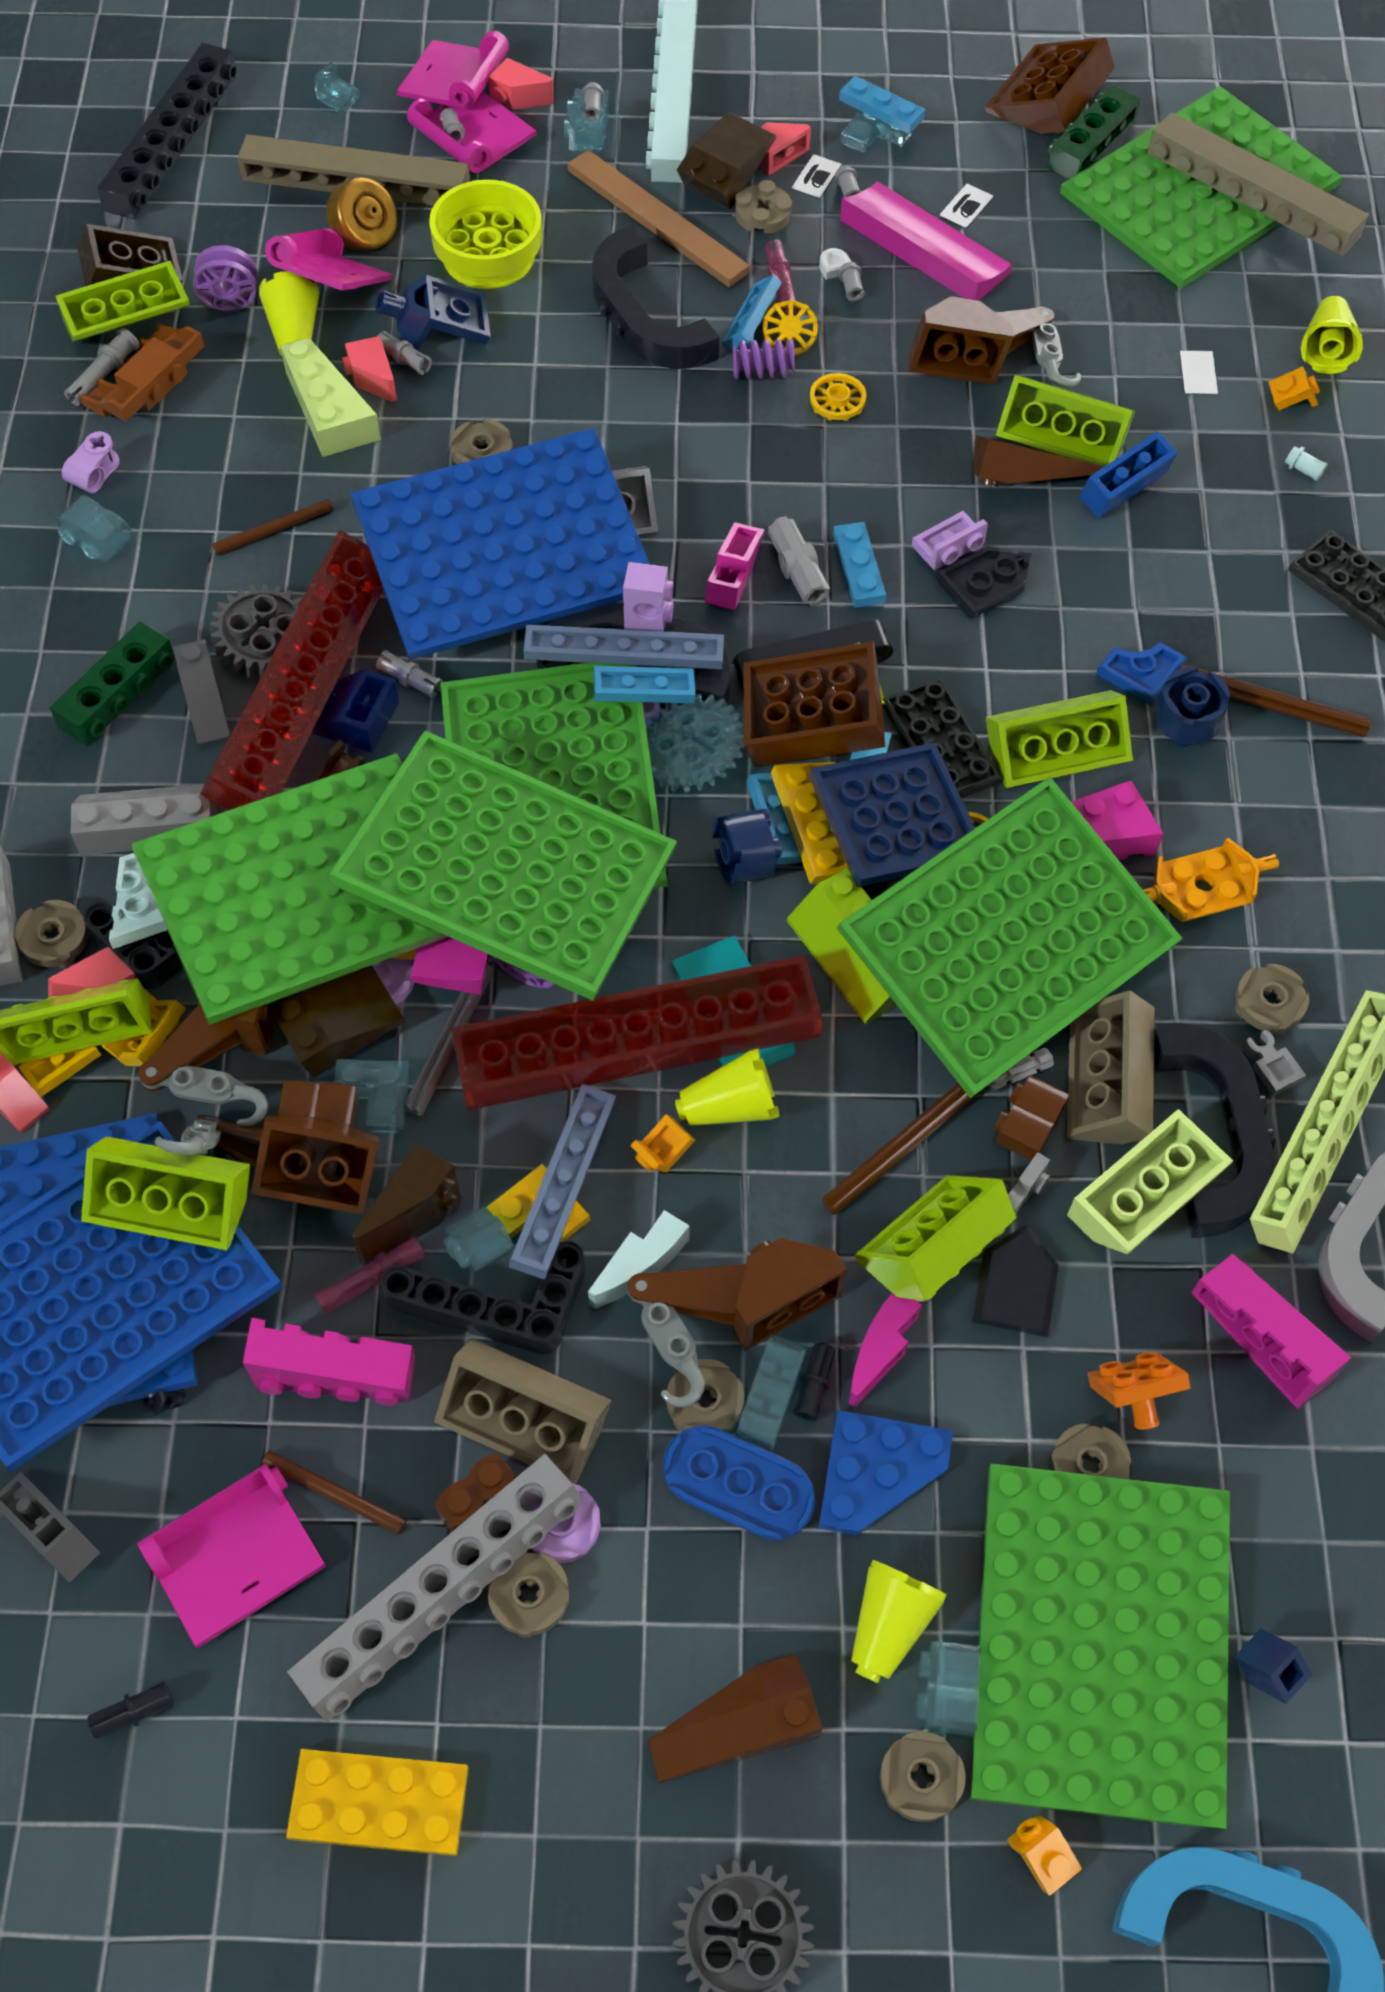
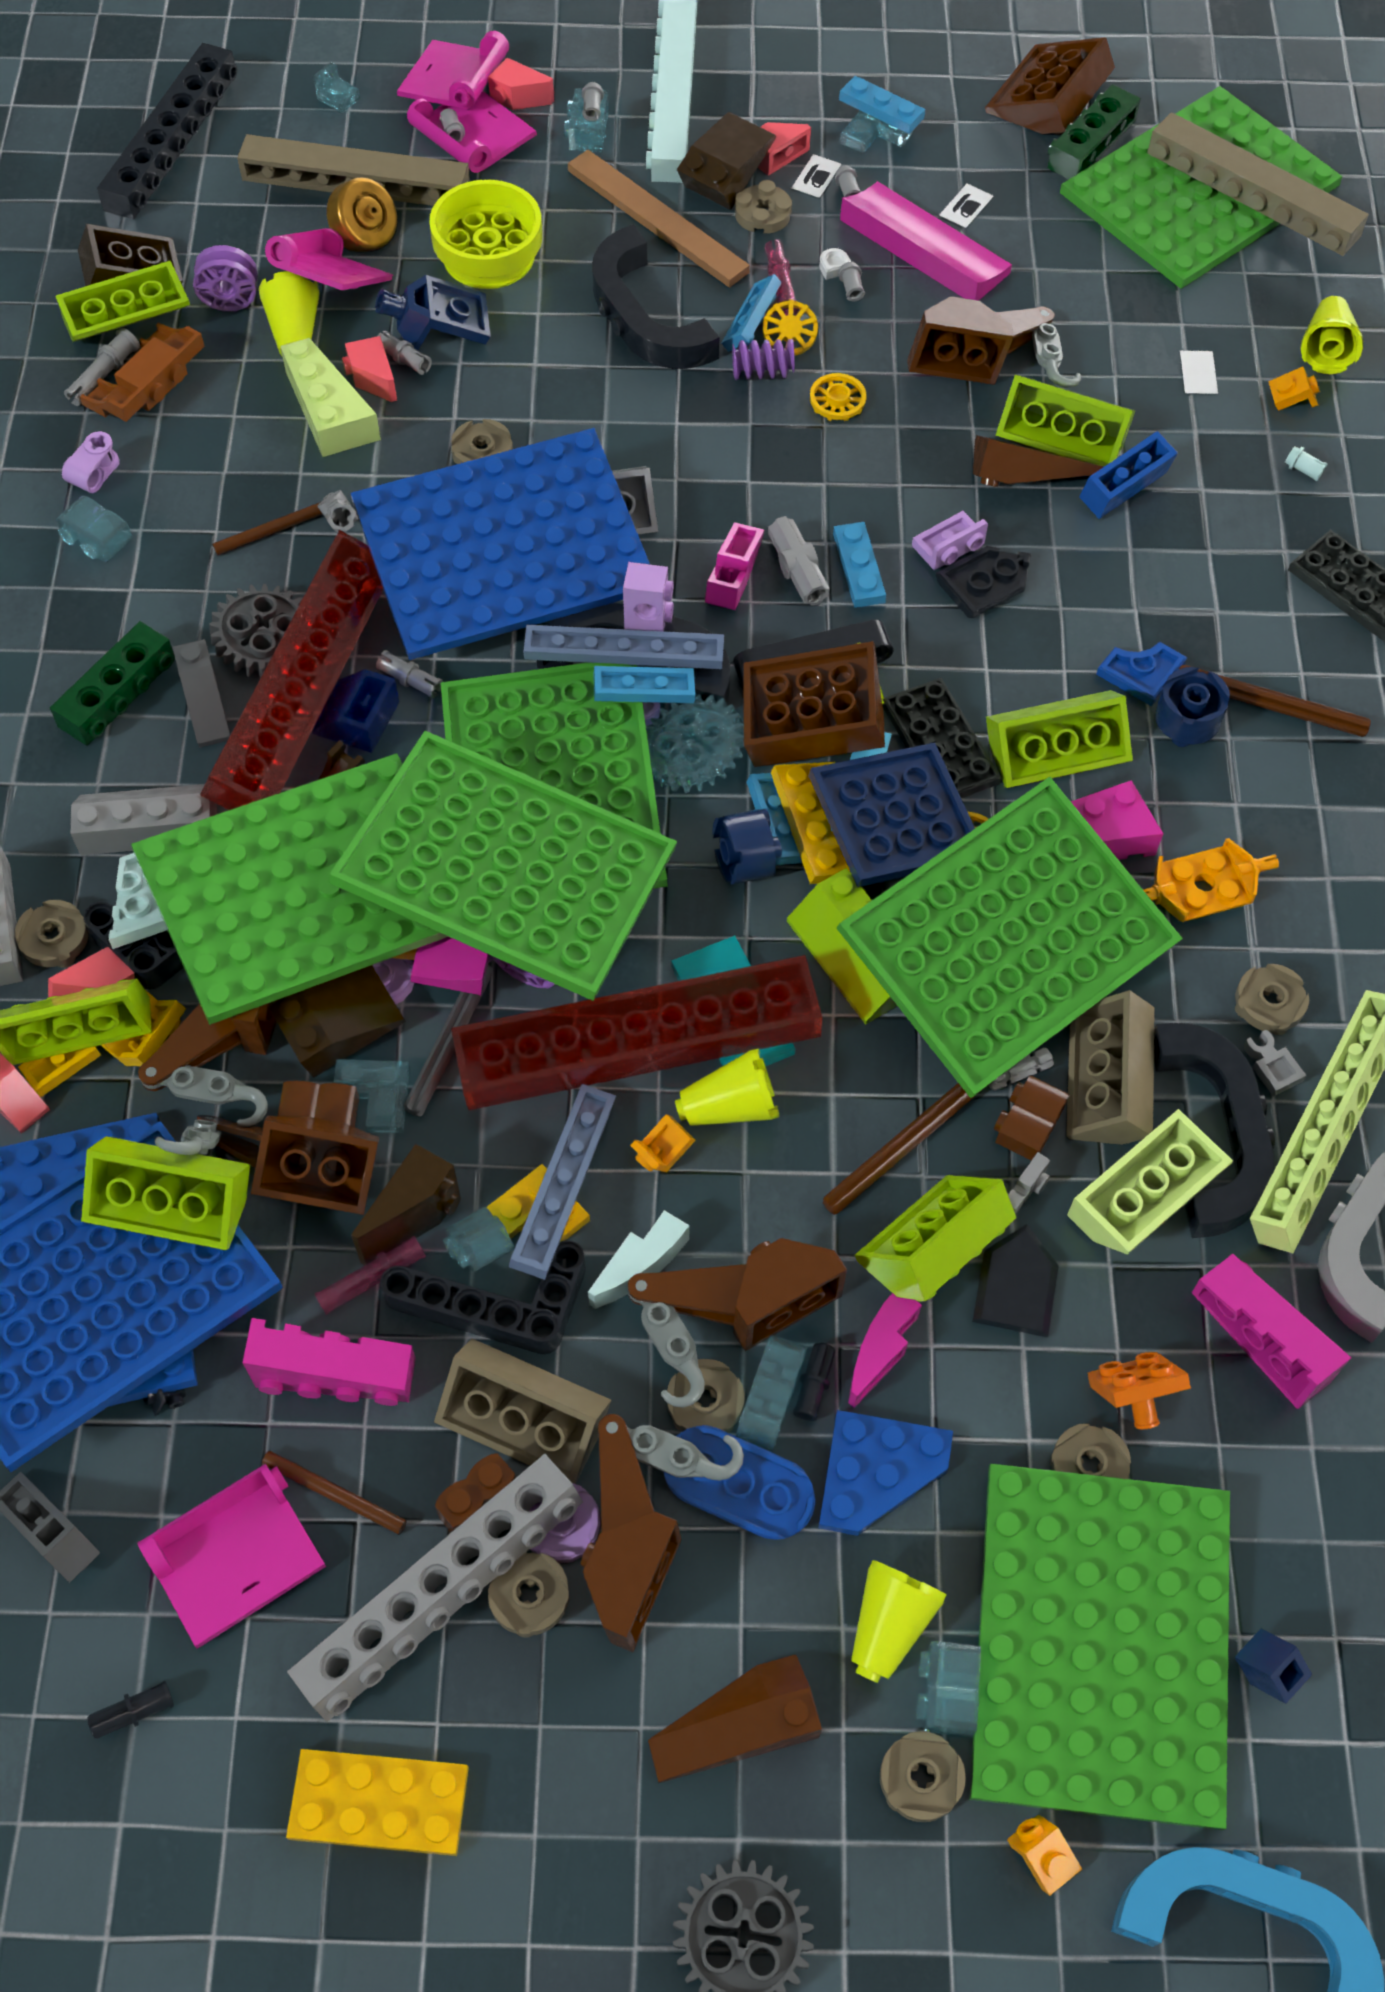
(338, 511): none -> light grey piece
(635, 1541): none -> reddish brown slope

